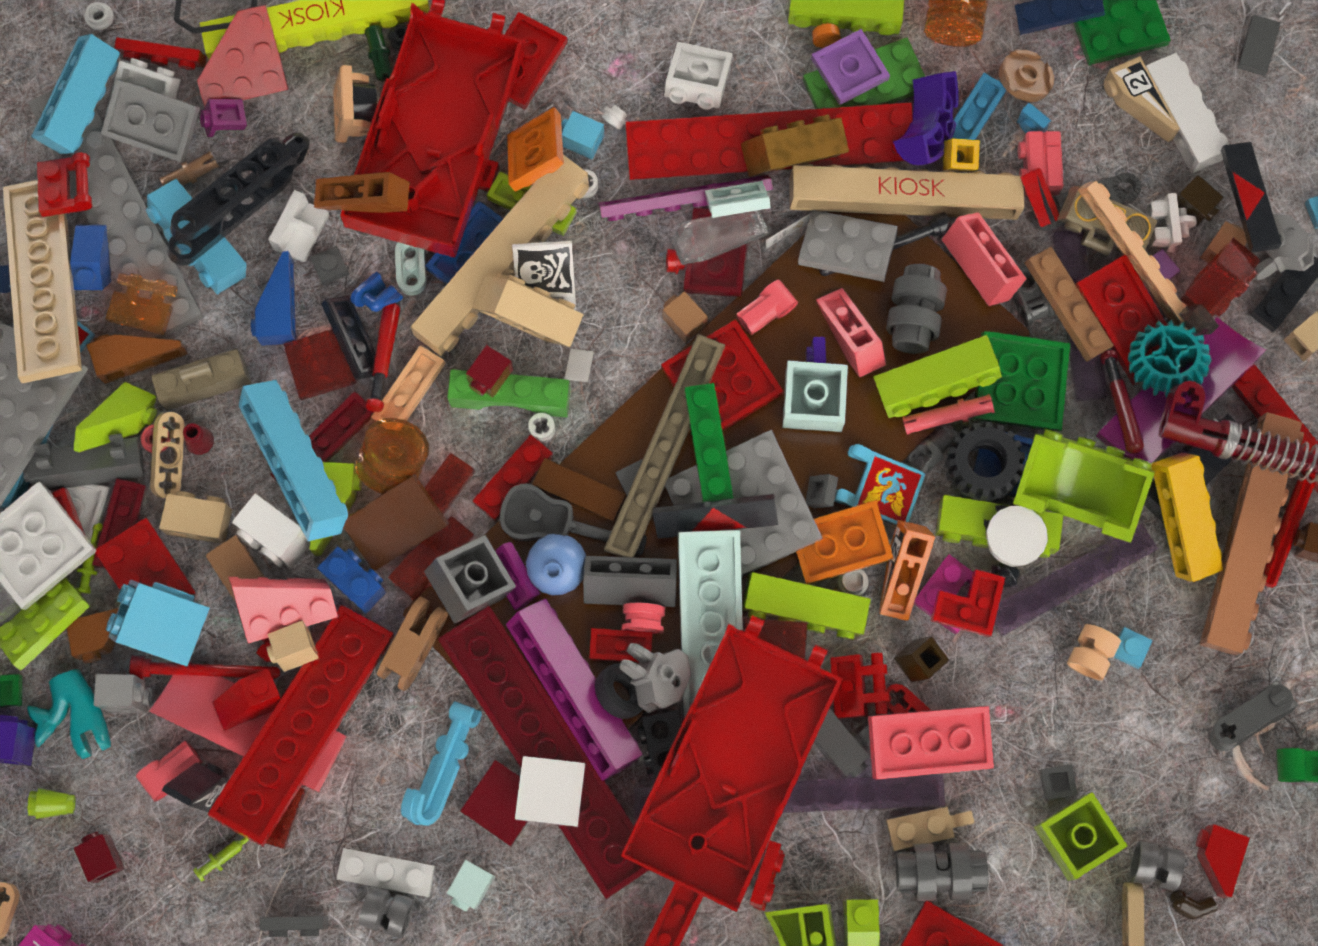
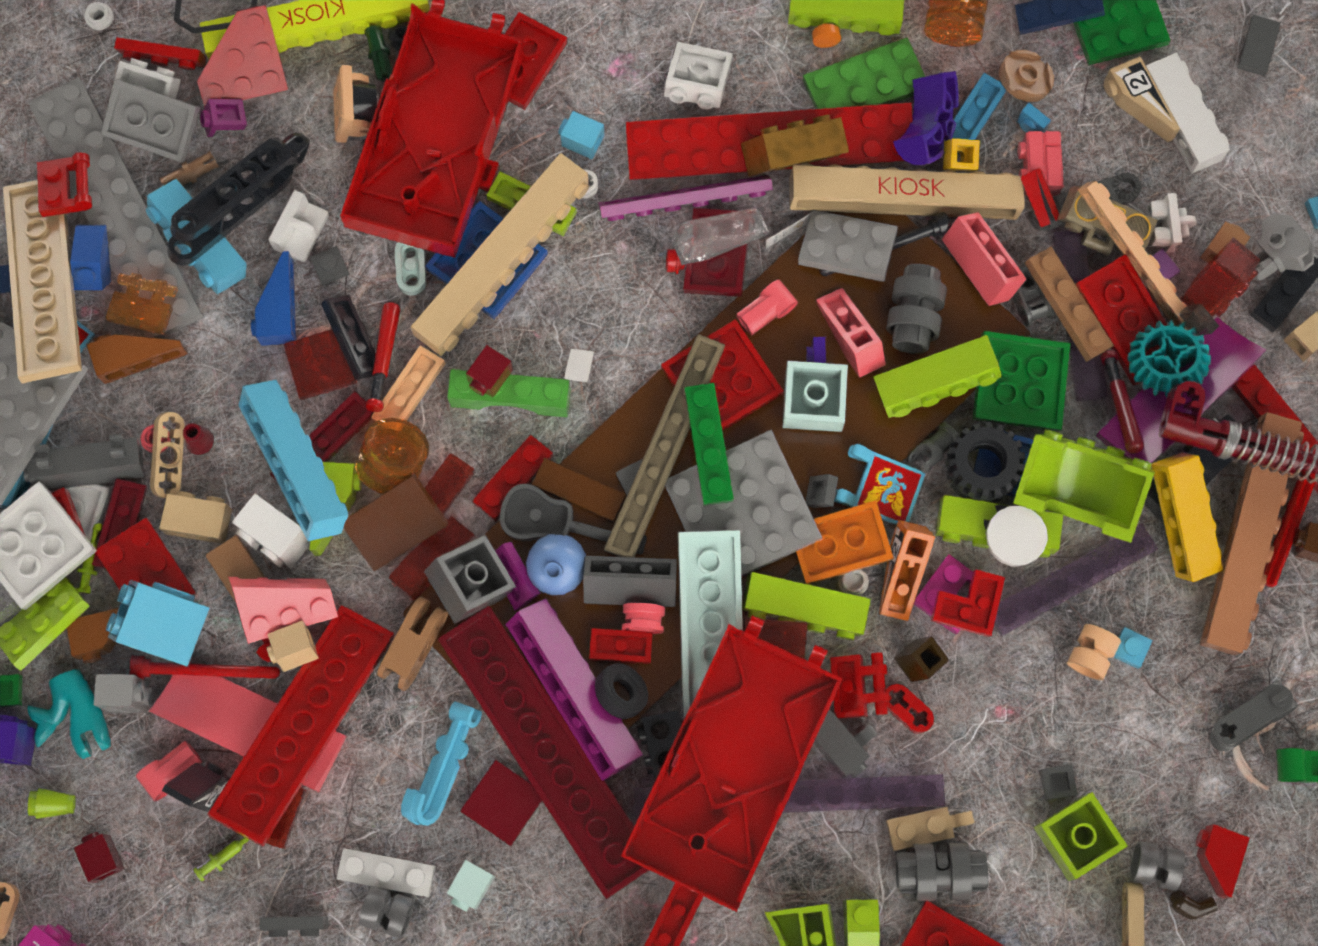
(76, 94): medium azure brick -> none
(121, 413): lime slope -> none
(201, 379): dark tan piece -> none
(247, 699): red slope -> none
(351, 579): blue brick -> none
(362, 193): dark orange slope -> none
(367, 294): blue piece -> none
(528, 309): tan brick -> none
(535, 149): orange plate -> none
(539, 417): white bush -> none
(546, 267): flag -> none
(550, 791): white tile -> none
(615, 116): white plate -> none
(656, 676): light grey hinge -> none
(684, 316): medium nougat brick -> none
(716, 515): black tile -> none
(737, 199): light aqua plate -> none
(764, 886): red plate -> none
(850, 67): medium lavender plate -> none
(930, 742): coral plate -> none
(948, 414): coral pin -> none
(1010, 573): black plate -> none
(1200, 200): dark brown brick -> none
(1250, 197): black tile -> none

